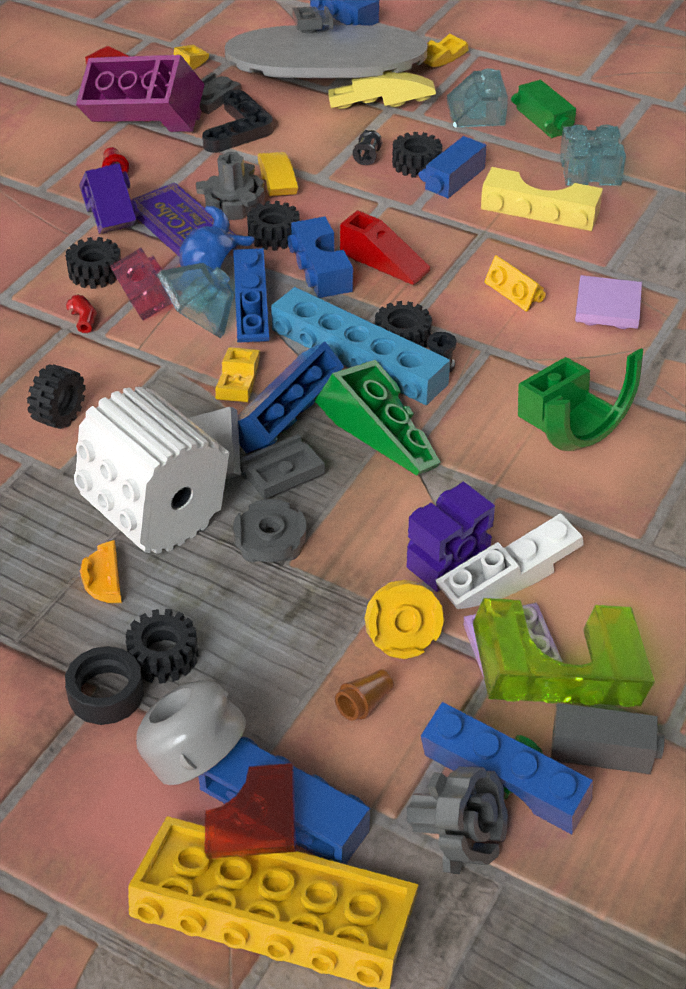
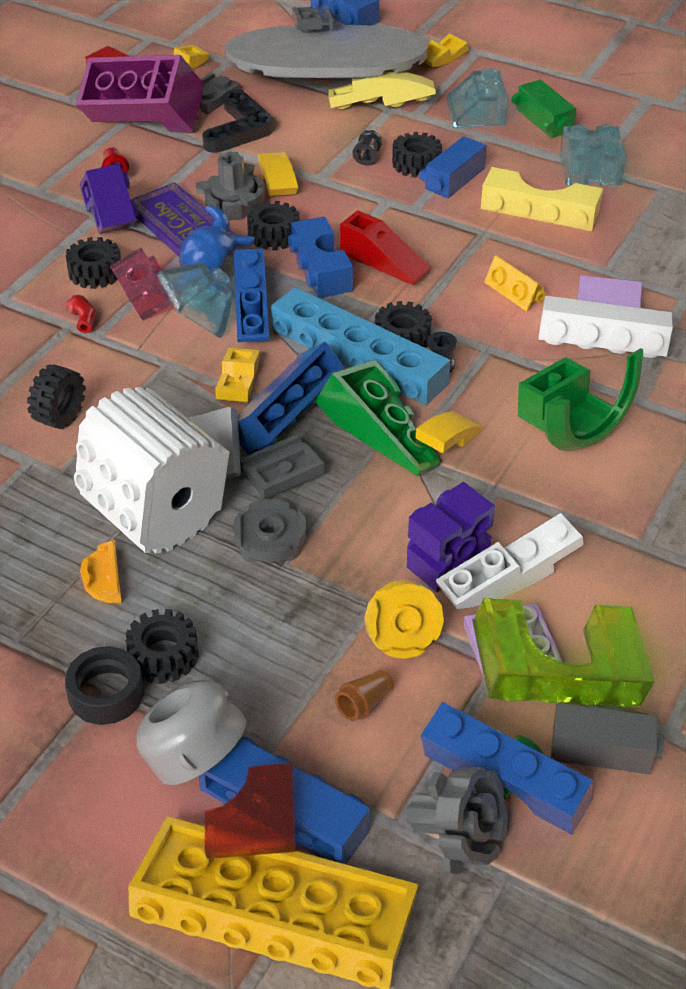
(446, 430): none -> yellow slope
(605, 326): none -> white brick

